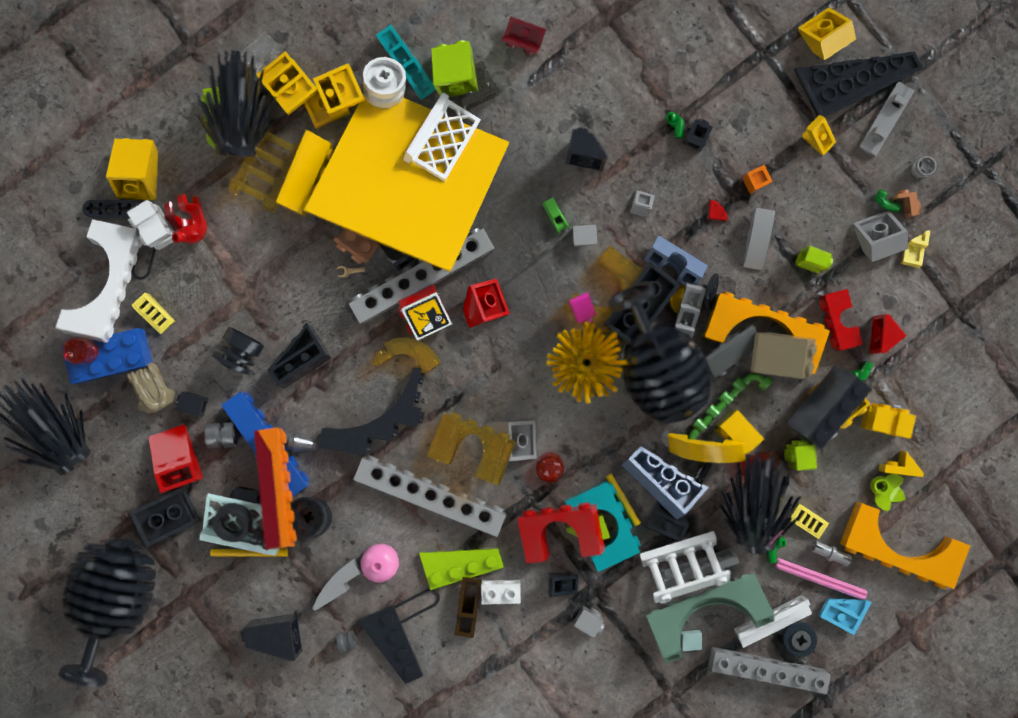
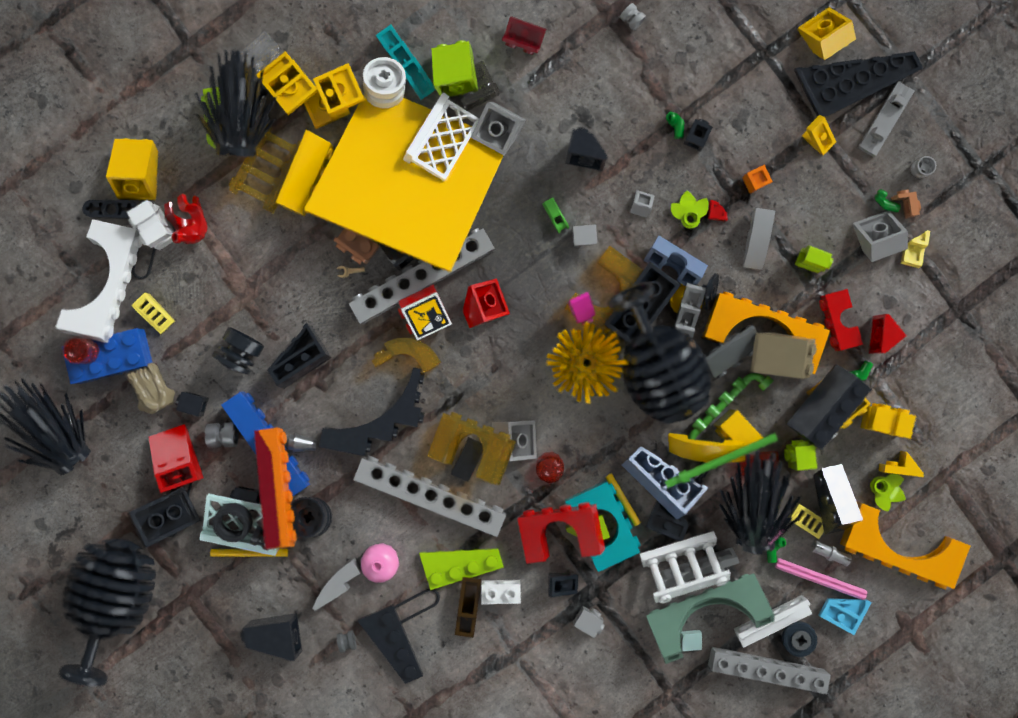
(468, 459): none -> black slope
(497, 128): none -> light grey slope
(632, 16): none -> light grey wheel
(685, 476): none -> bright green bar
(689, 207): none -> lime plate
(836, 500): none -> wedge

